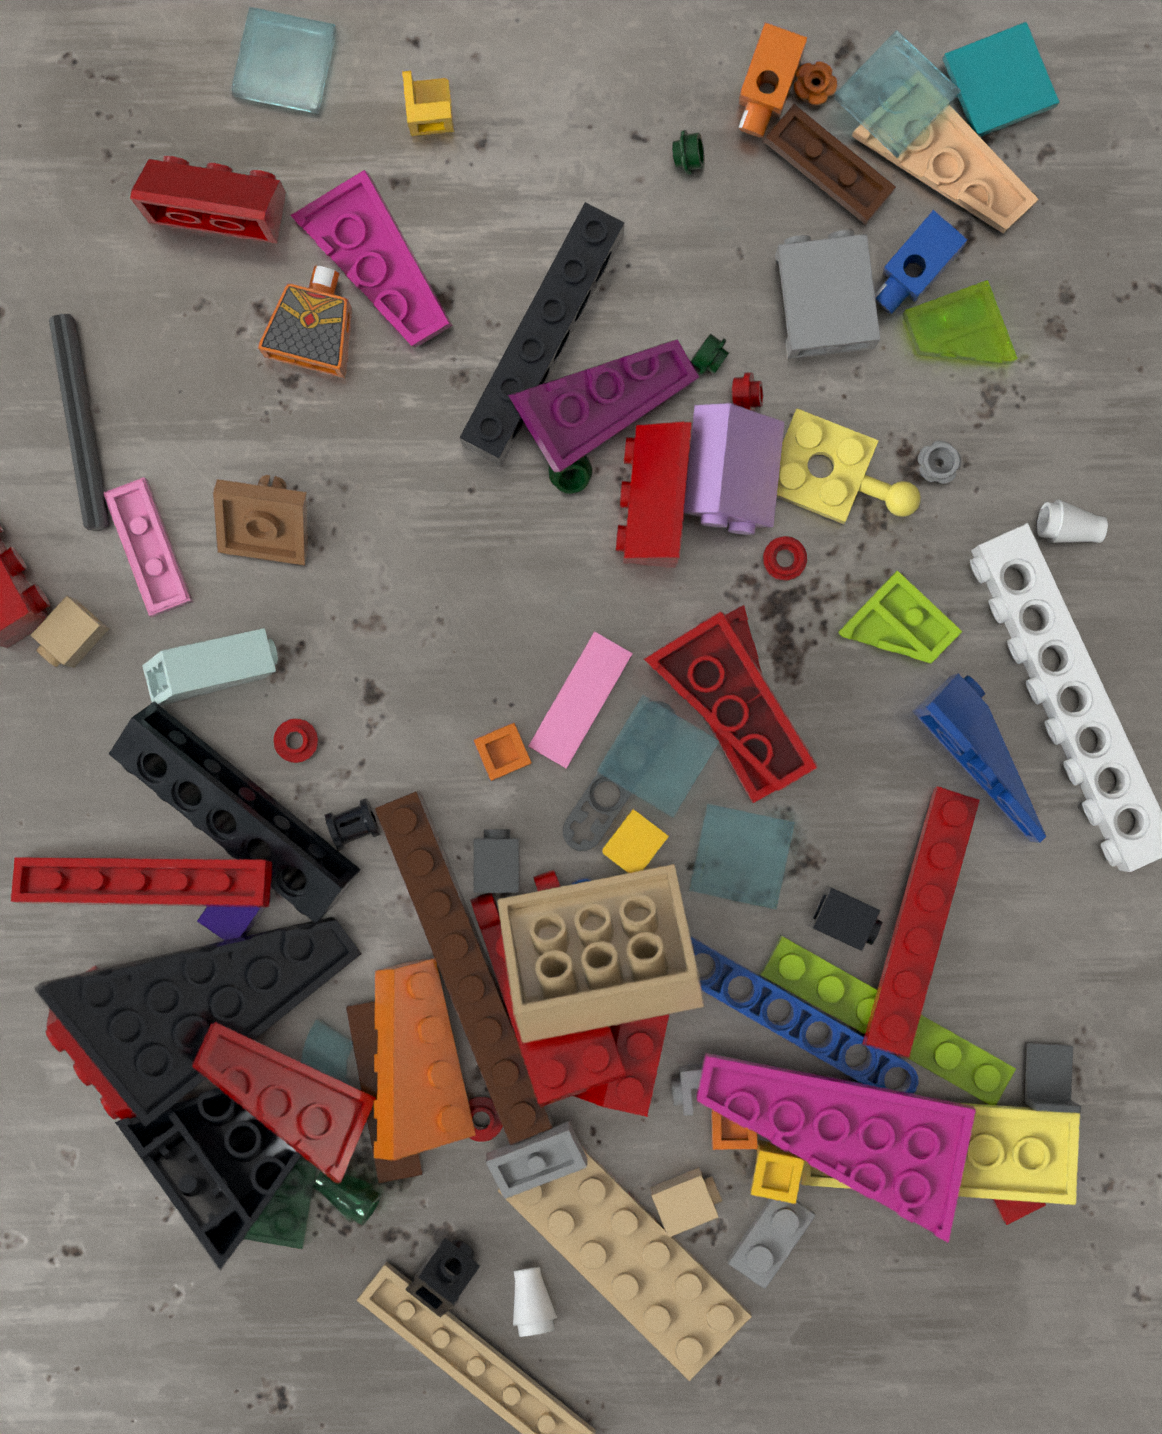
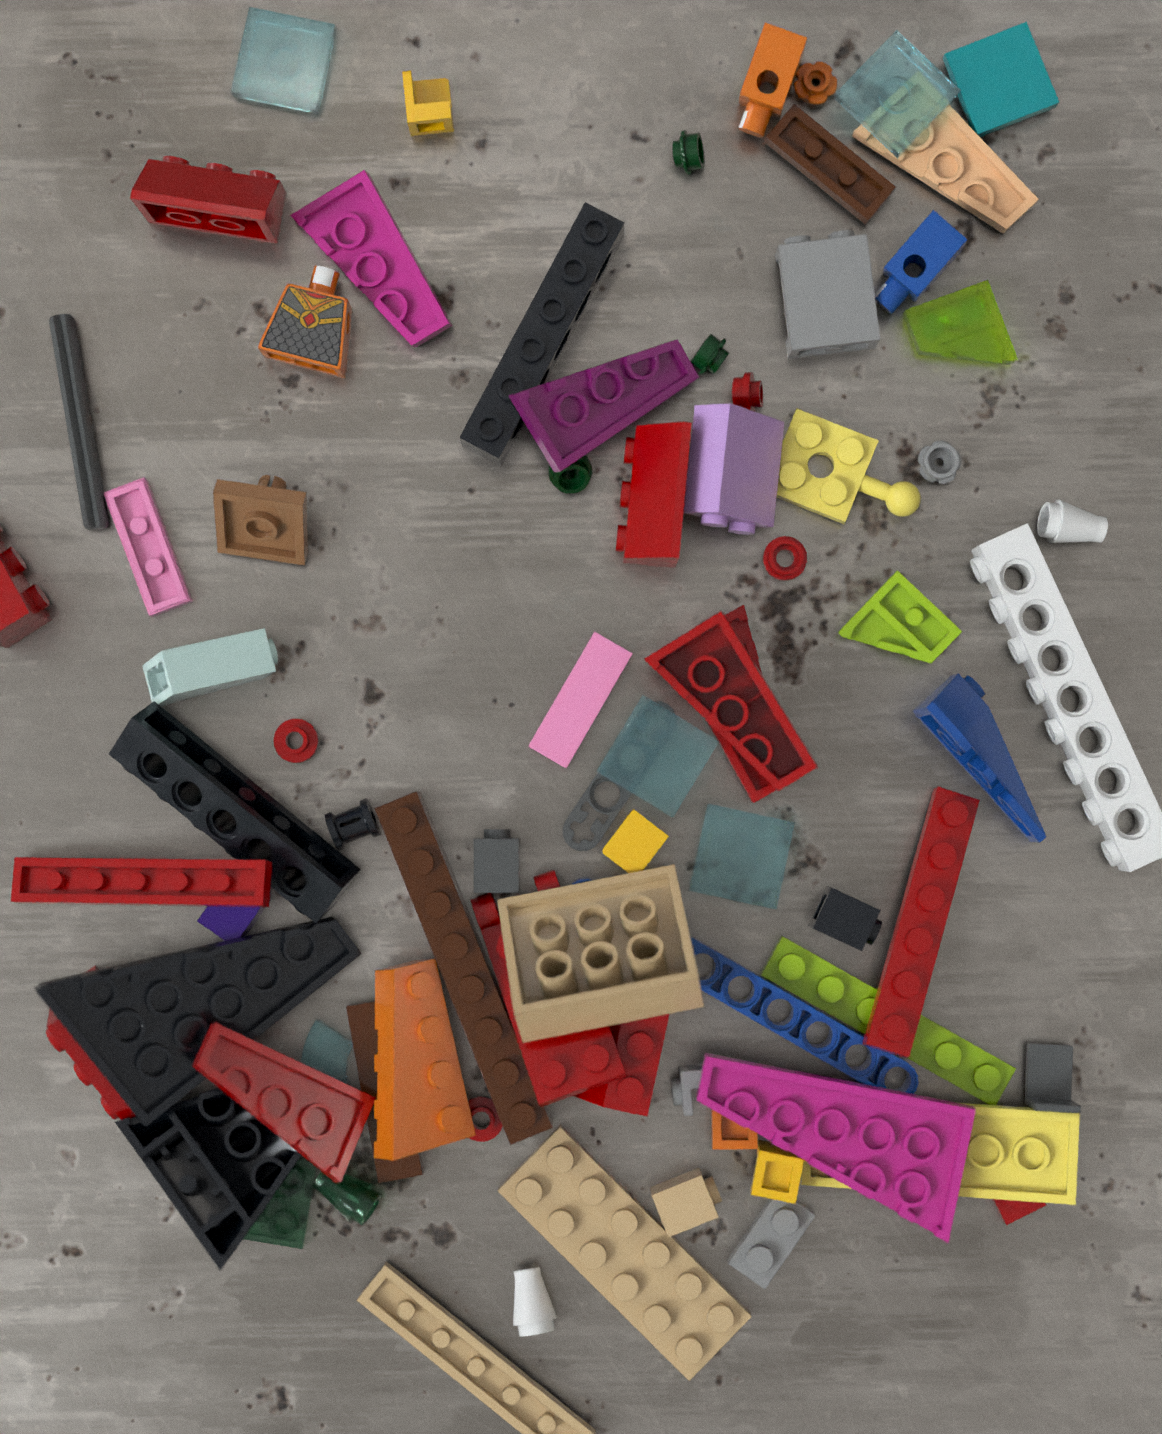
(68, 633): tan brick -> none
(434, 1285): black brick -> none
(502, 751): orange plate -> none
(536, 1160): light grey plate -> none

